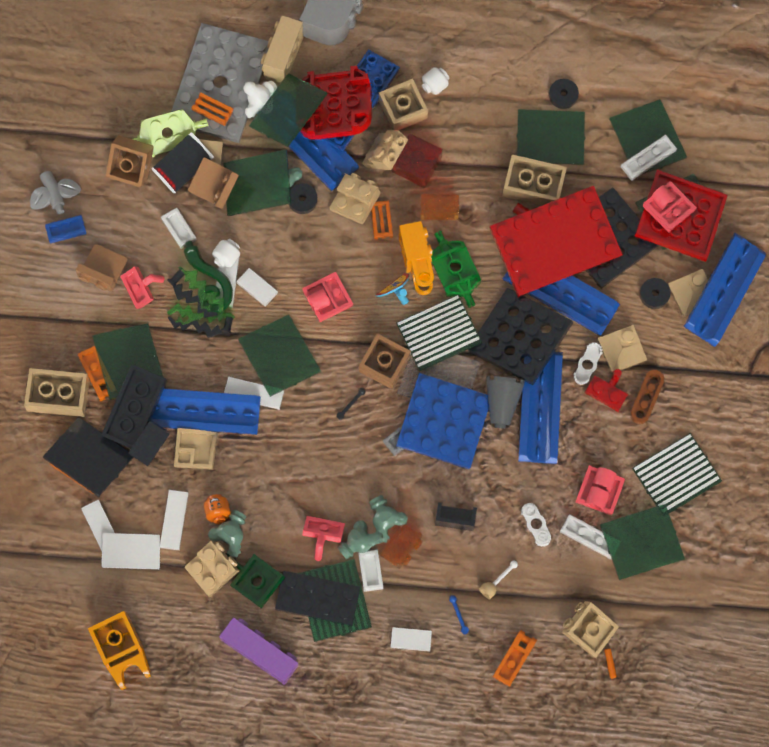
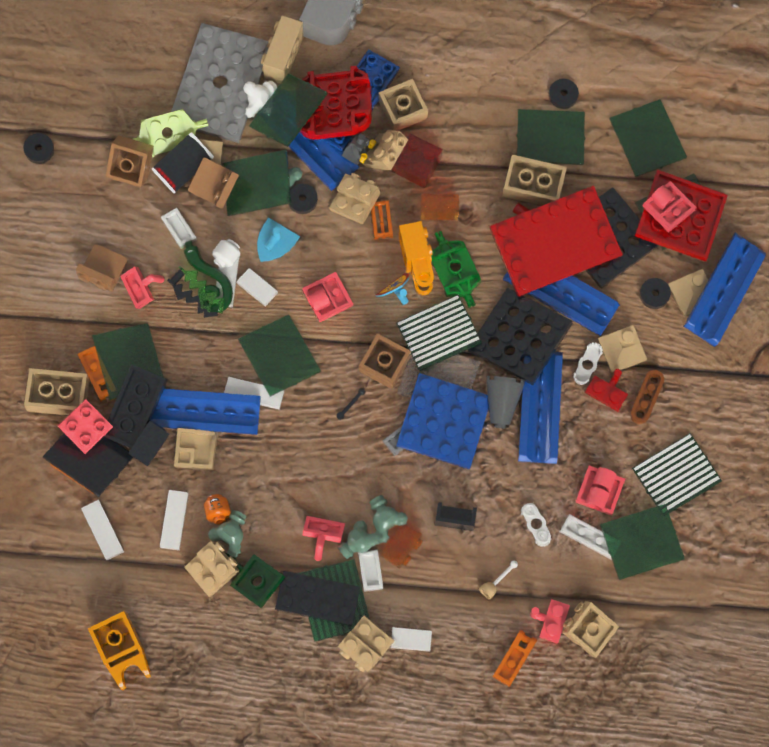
(35, 141): none -> black piece
(53, 192): light grey plant -> none
(65, 229): blue plate -> none
(85, 426): none -> coral plate
(130, 551): white sticker -> none
(193, 320): piece -> none
(195, 107): orange tile -> none
(258, 650): medium lavender brick -> none
(274, 241): none -> medium azure shield
(356, 147): none -> dark grey piece
(365, 644): none -> tan plate
(435, 80): white head -> none
(464, 630): blue hinge -> none
(552, 620): none -> coral plate
(610, 663): orange piece -> none
(648, 157): white tile -> none

